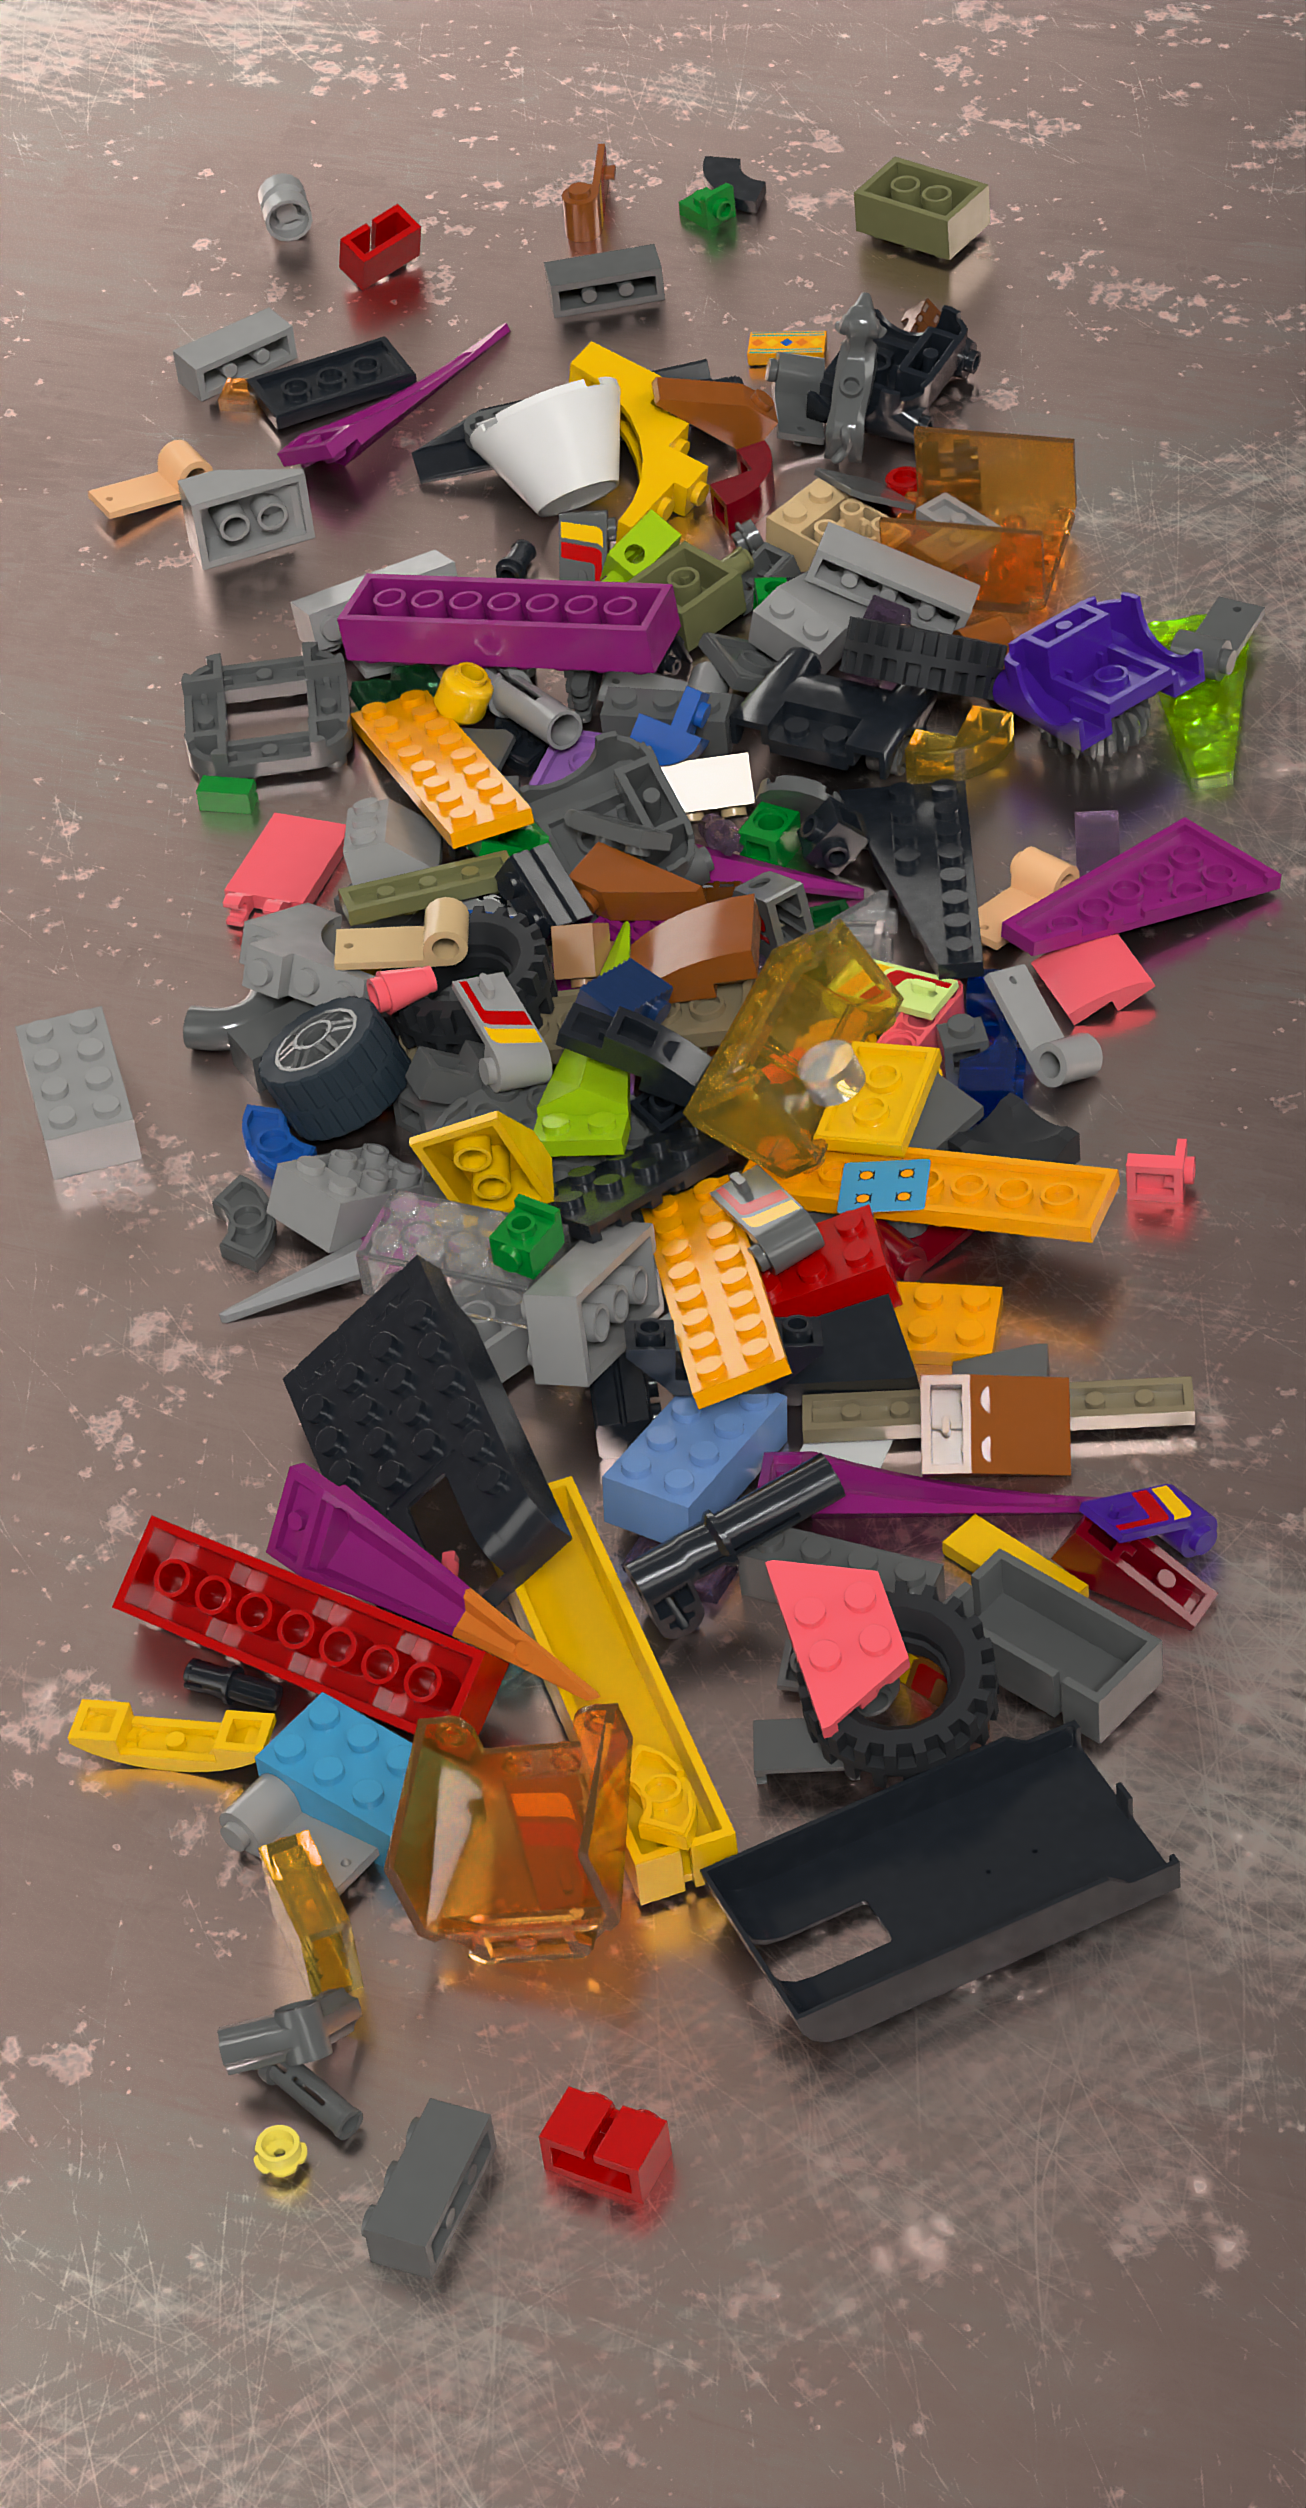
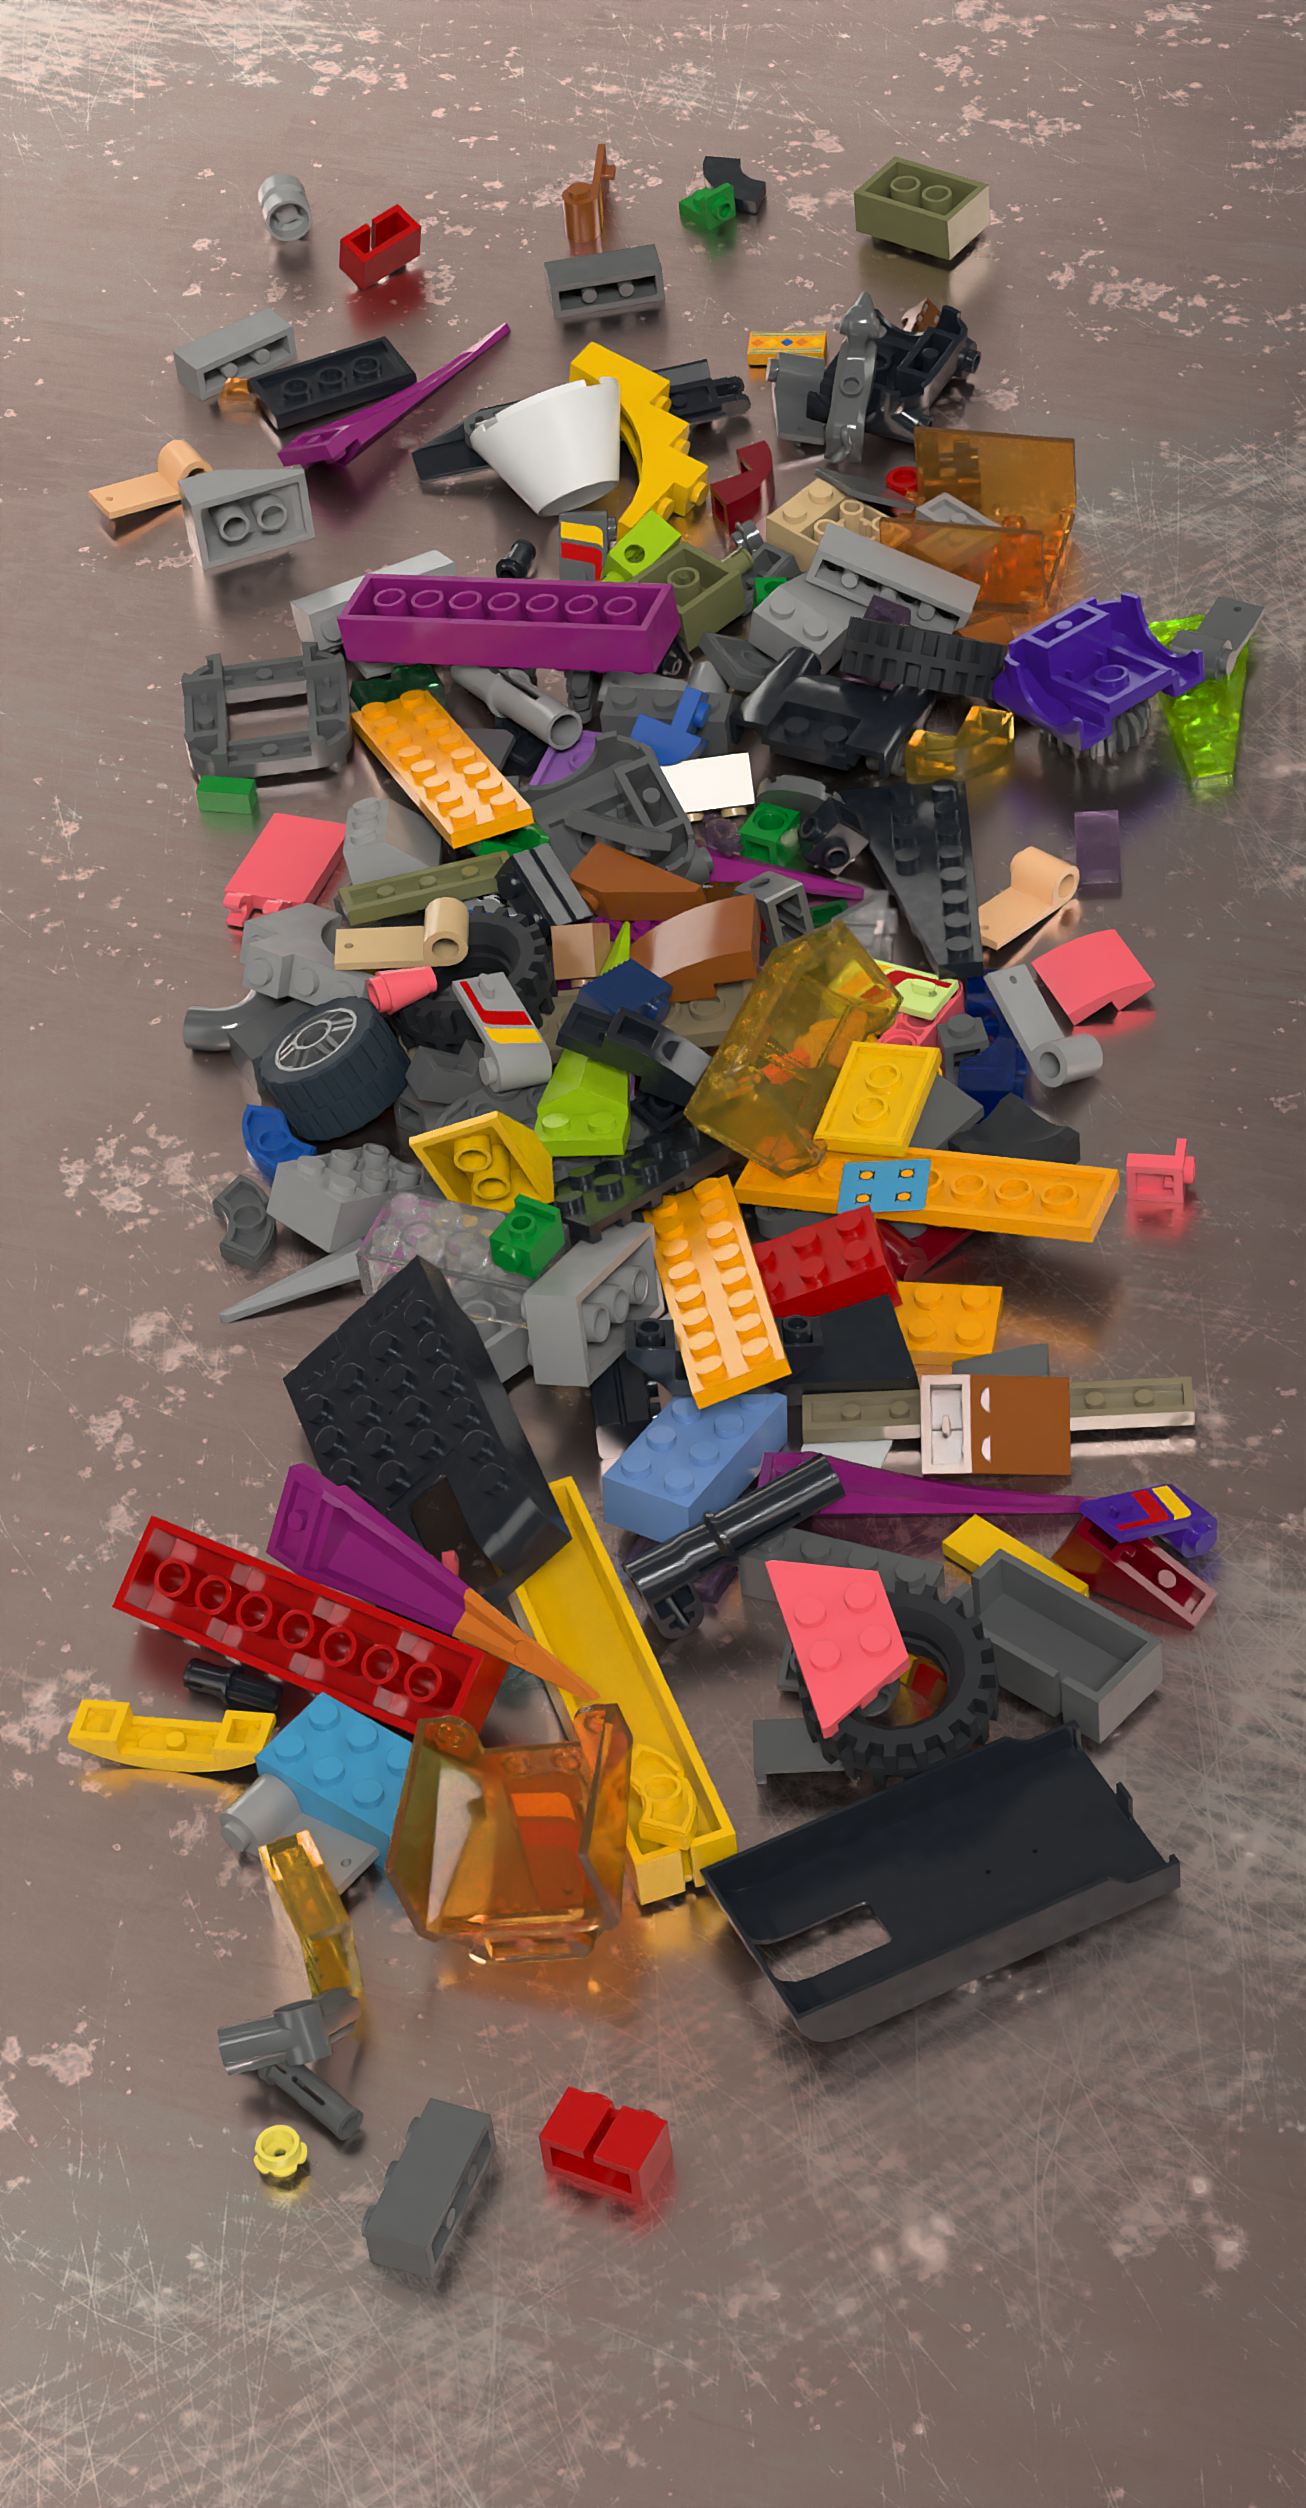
(78, 1093): light grey brick -> none
(464, 693): yellow head -> none
(719, 408): dark orange slope -> none
(771, 1217): dark grey door -> none
(831, 1073): clear piece -> none
(1152, 882): magenta wing -> none

